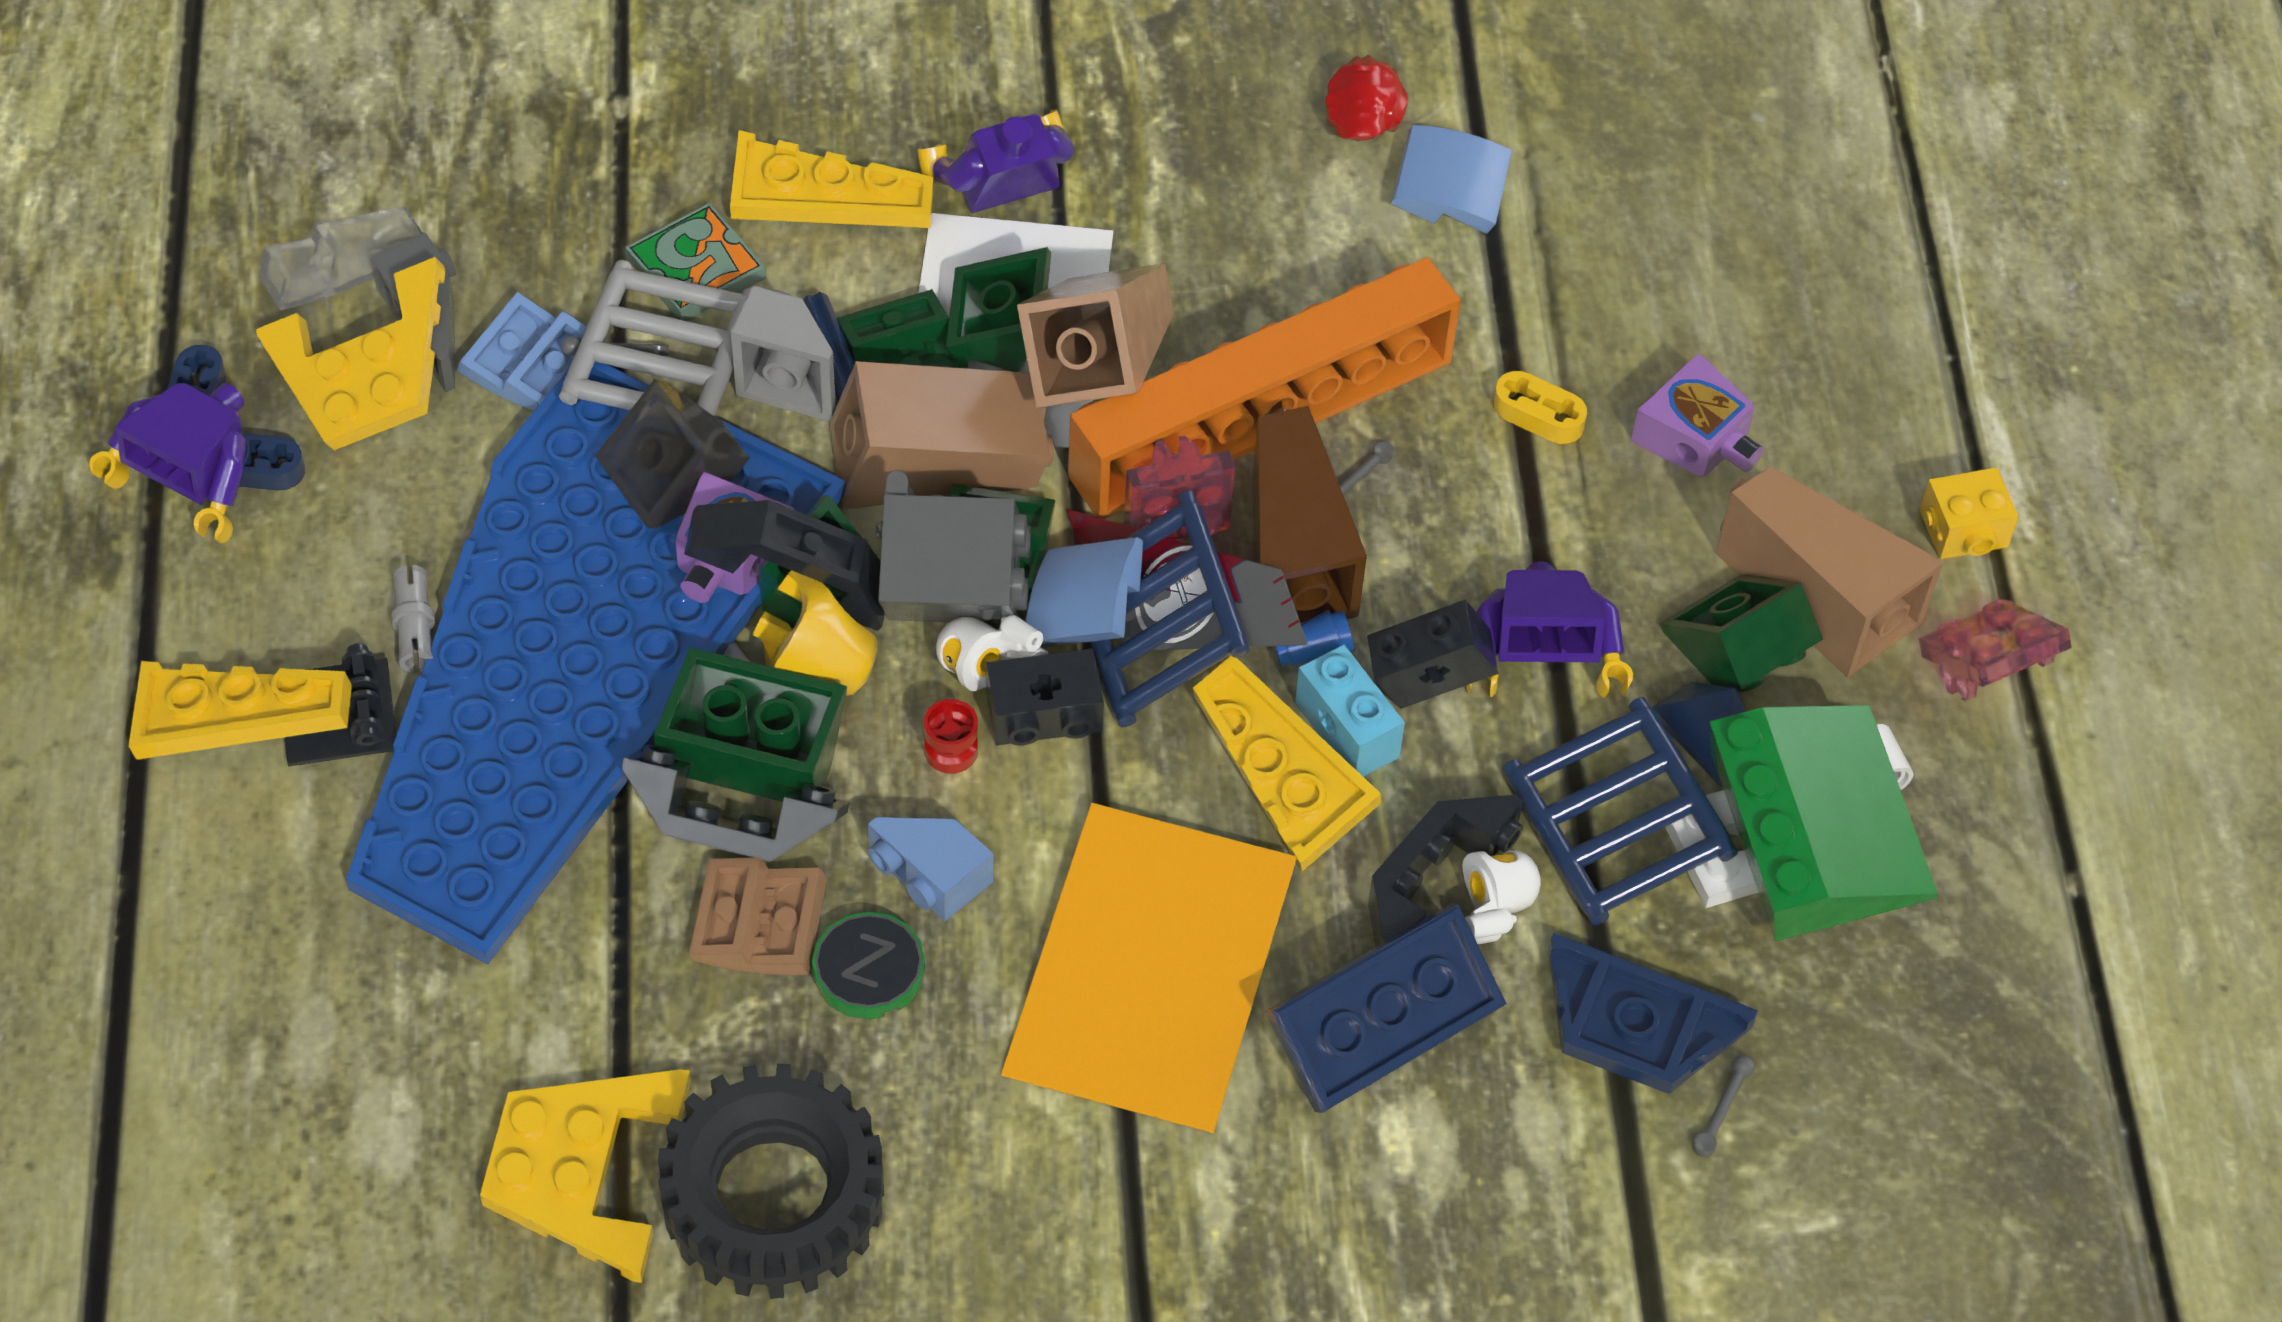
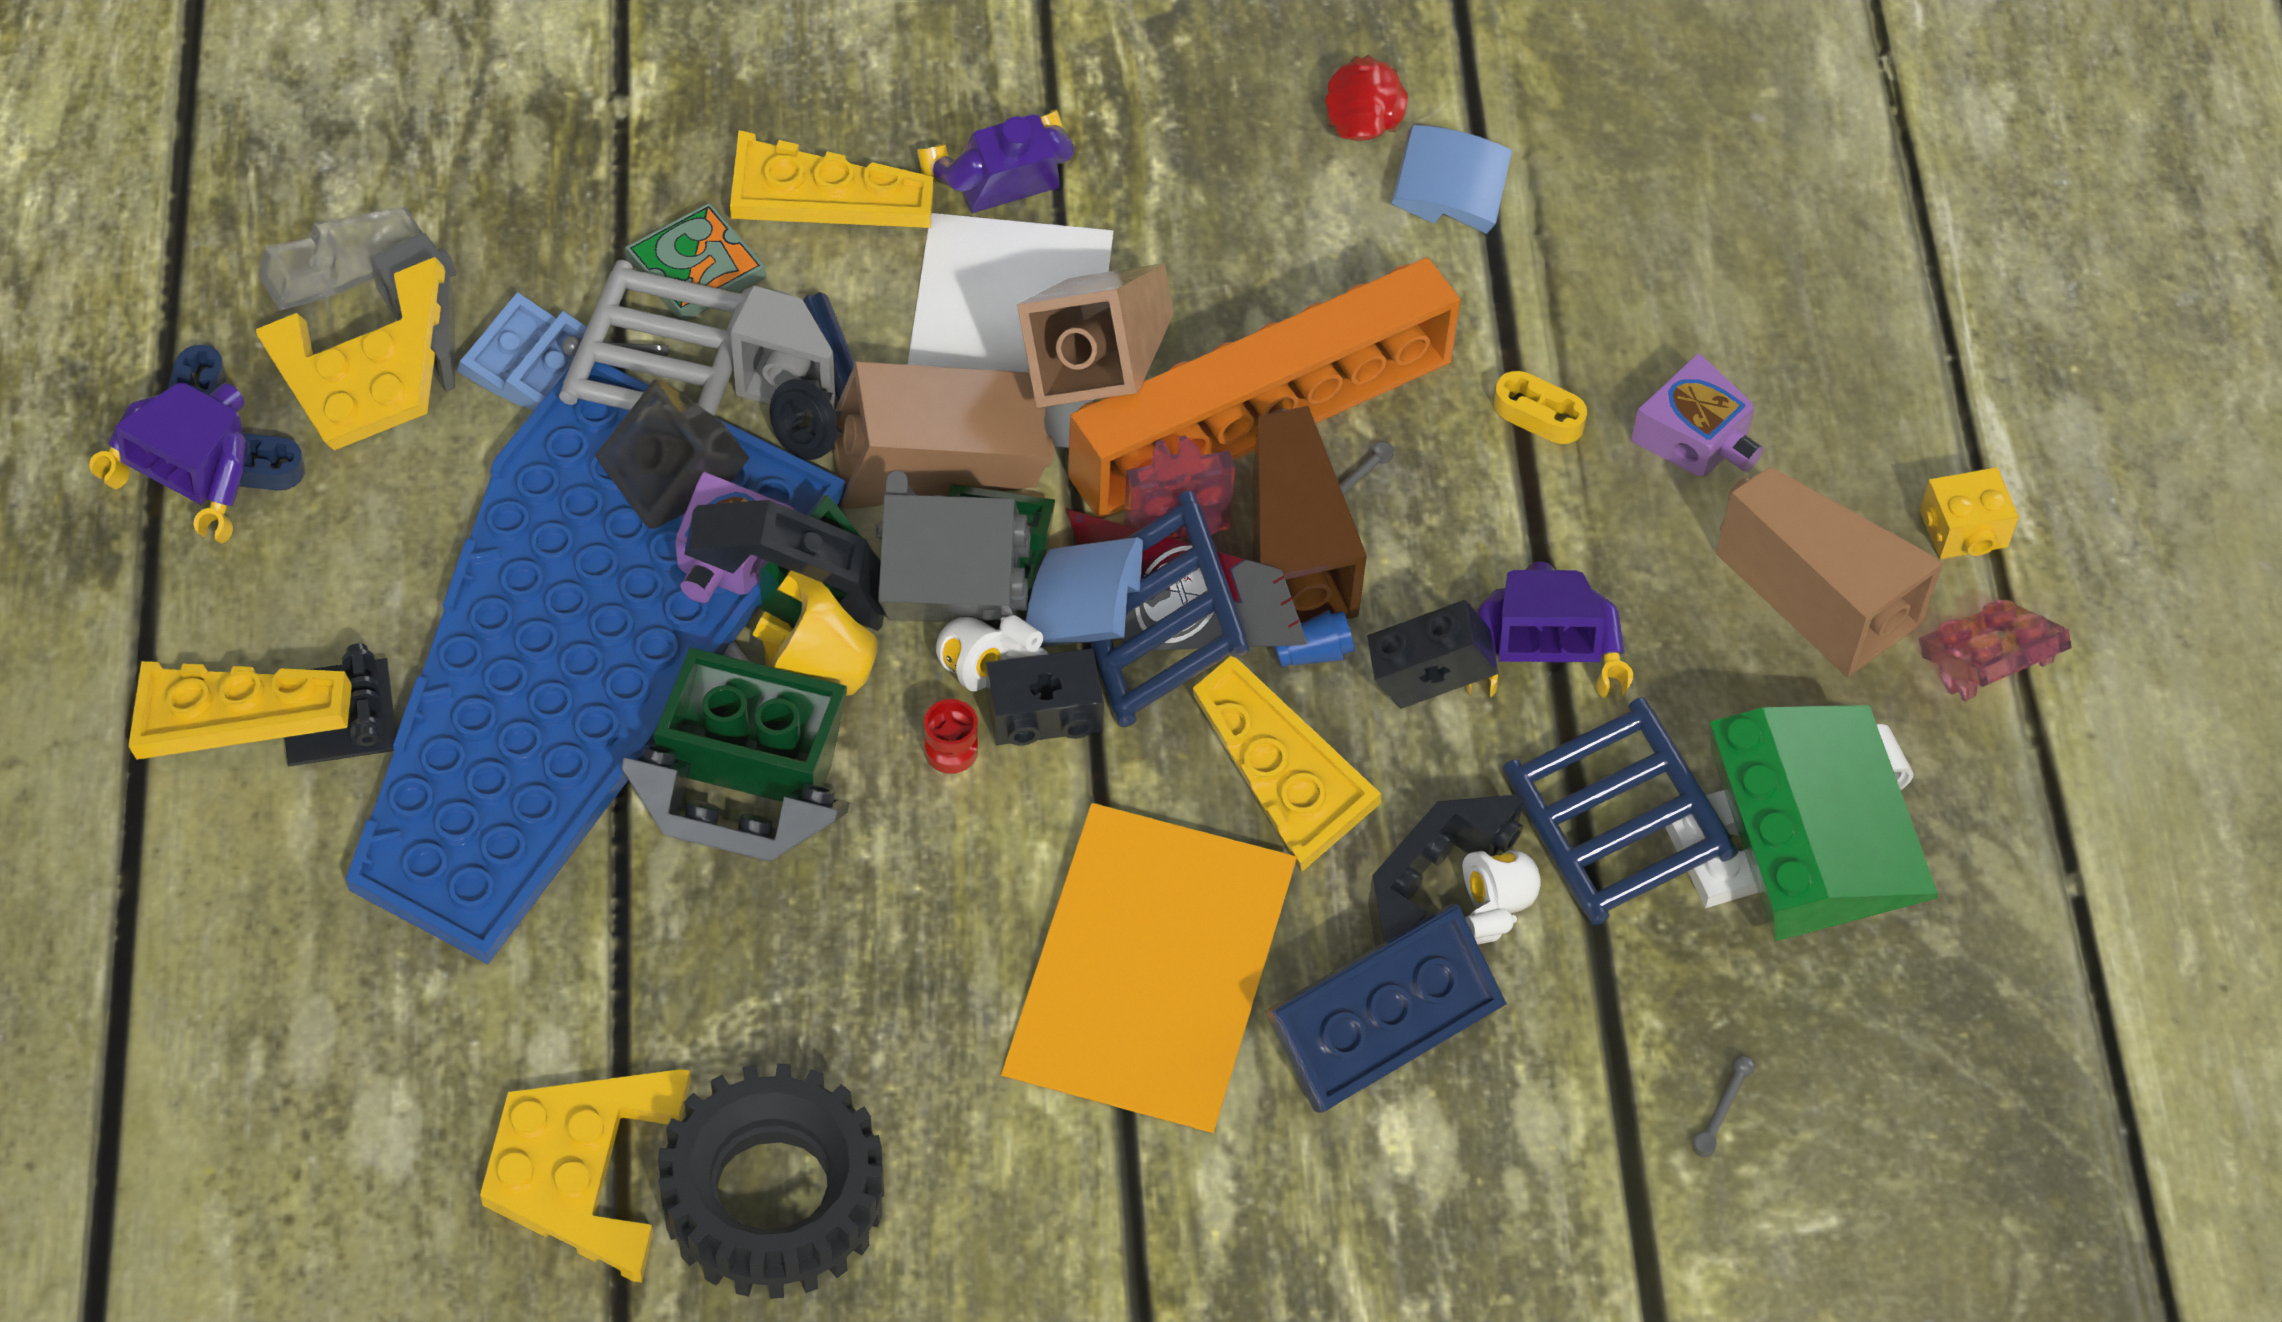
(412, 617): light grey pin -> none
(758, 917): medium nougat slope -> none
(787, 415): none -> black gear
(868, 965): black tile -> none
(901, 332): dark green slope -> none
(933, 859): medium blue slope -> none
(985, 311): dark green slope -> none
(1349, 711): medium azure brick -> none
(1637, 1017): dark blue wing -> none
(1688, 716): dark blue slope -> none
(1745, 630): dark green slope -> none

